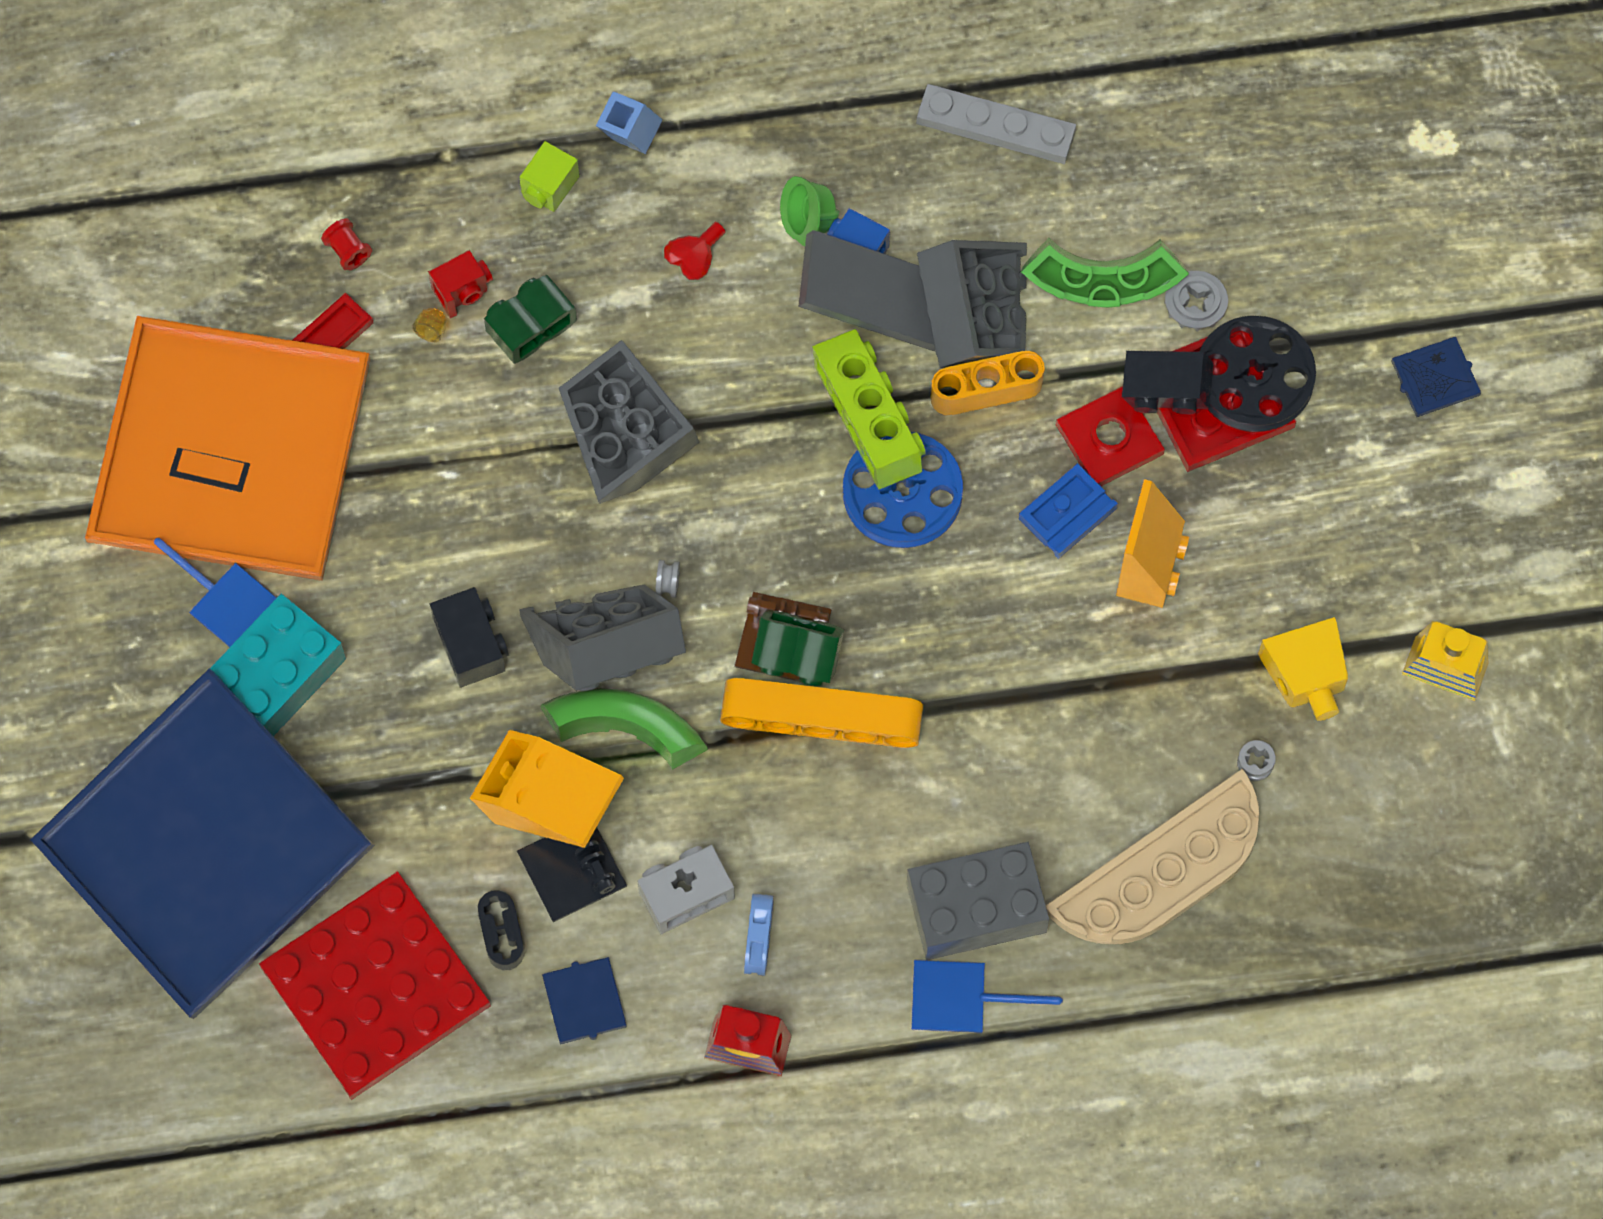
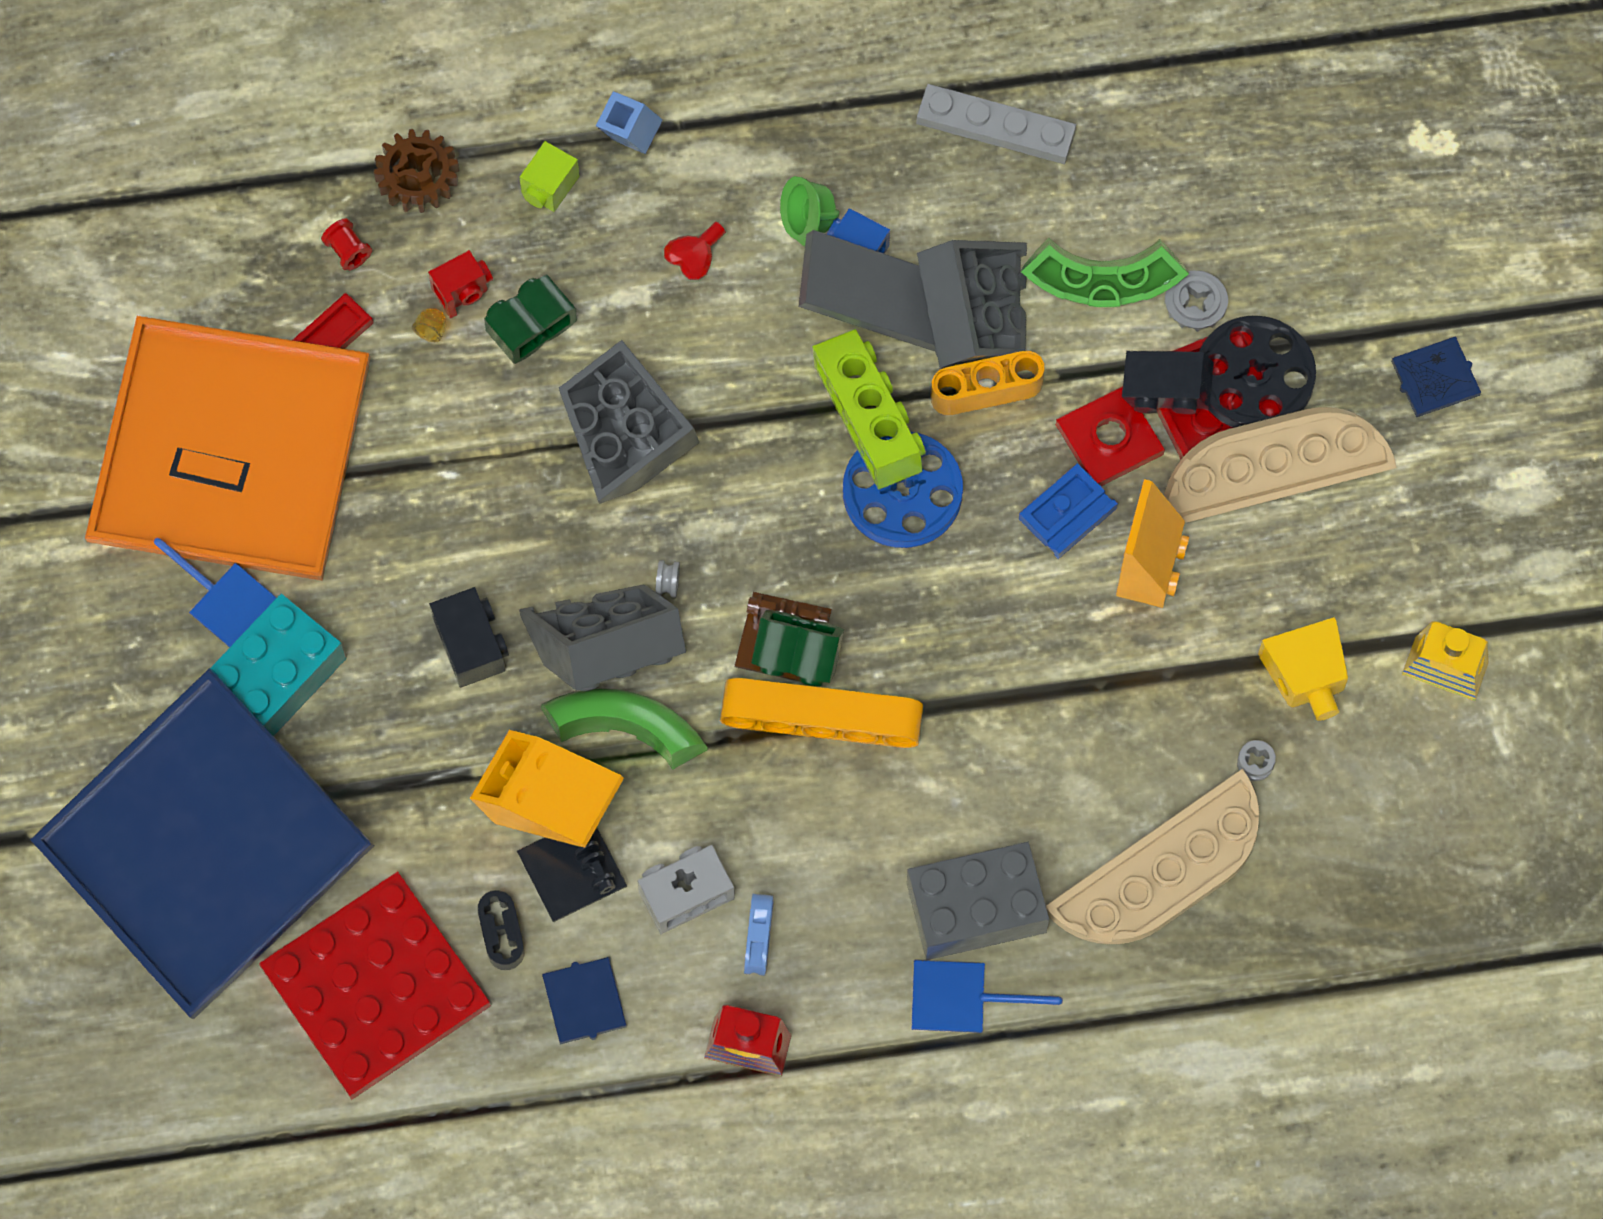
(411, 186): none -> reddish brown gear
(1276, 461): none -> tan plate

